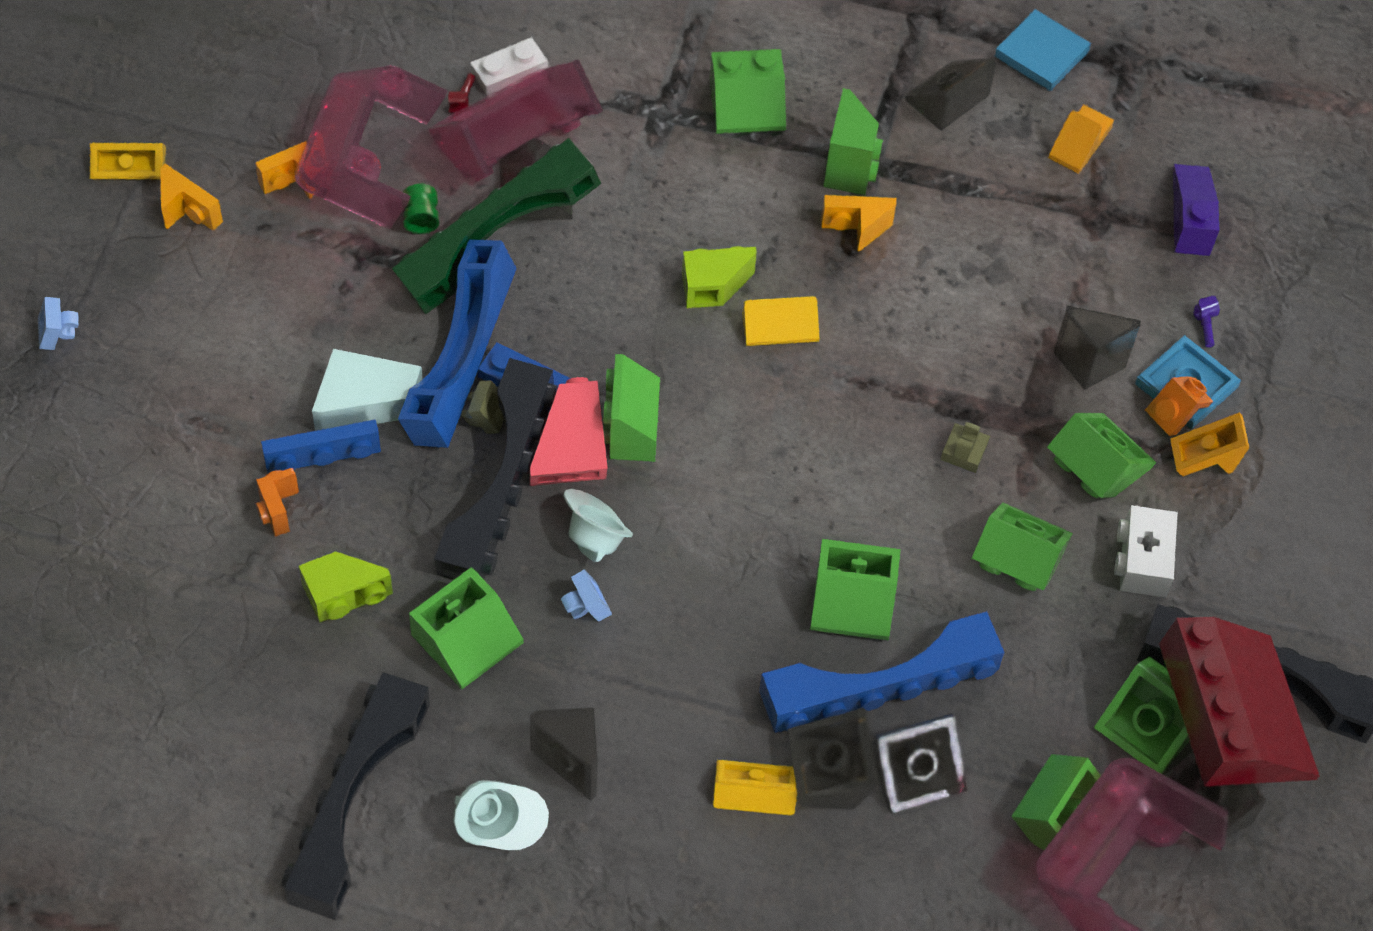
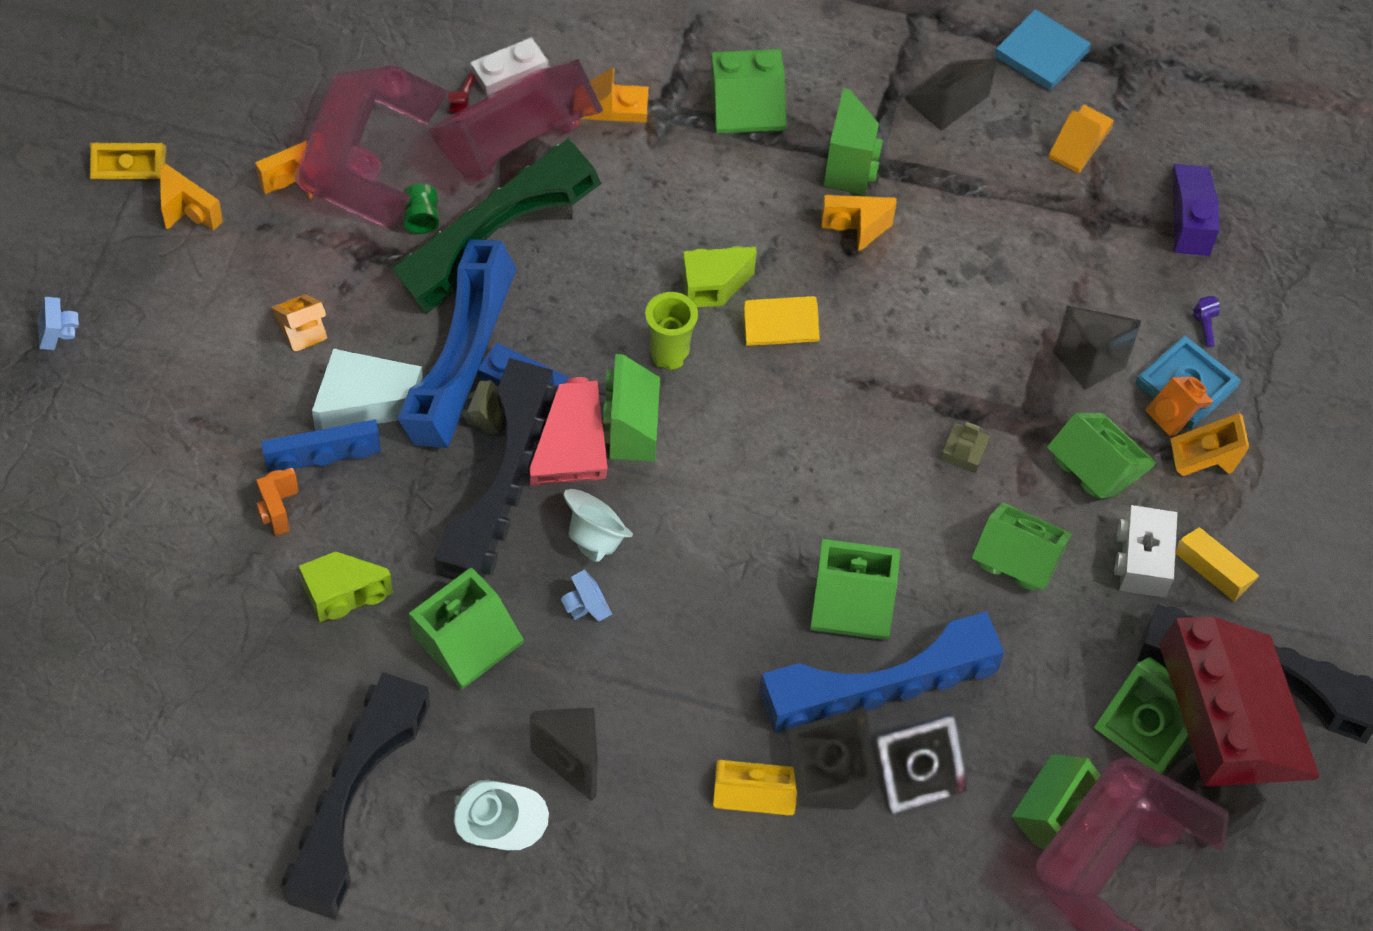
(301, 321): none -> light orange slope
(619, 101): none -> light orange slope
(670, 324): none -> lime plant
(1216, 563): none -> yellow slope

